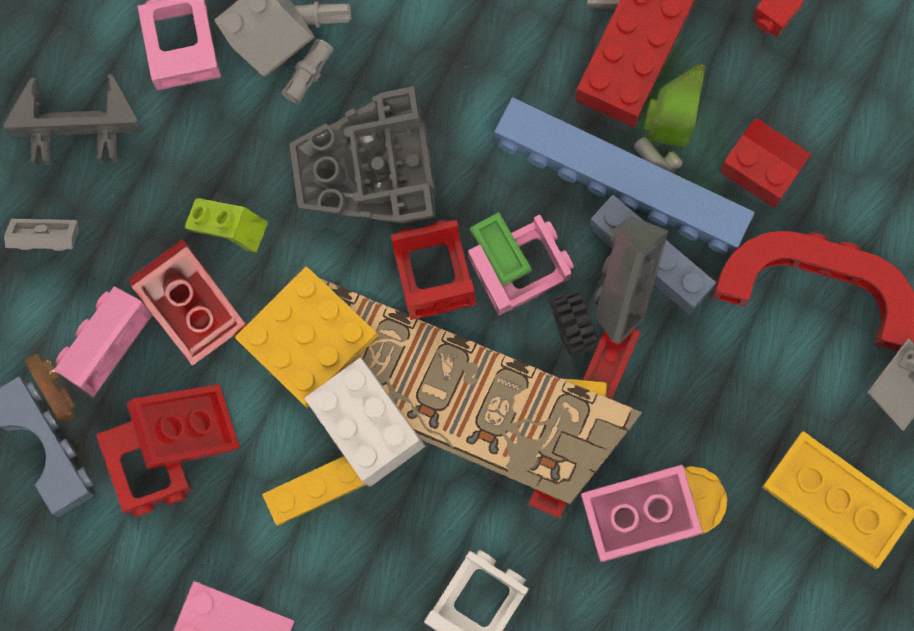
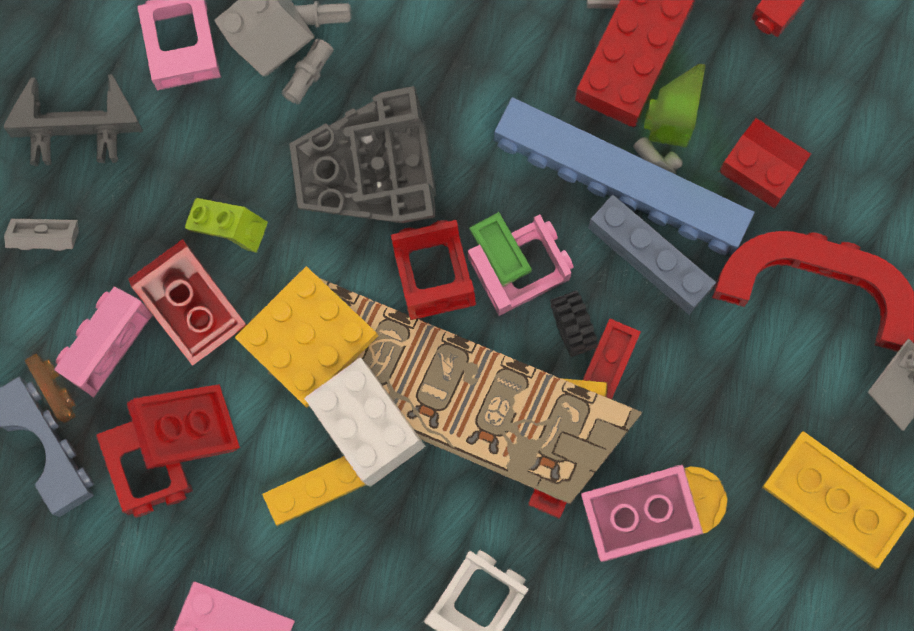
(629, 277): dark grey slope -> none

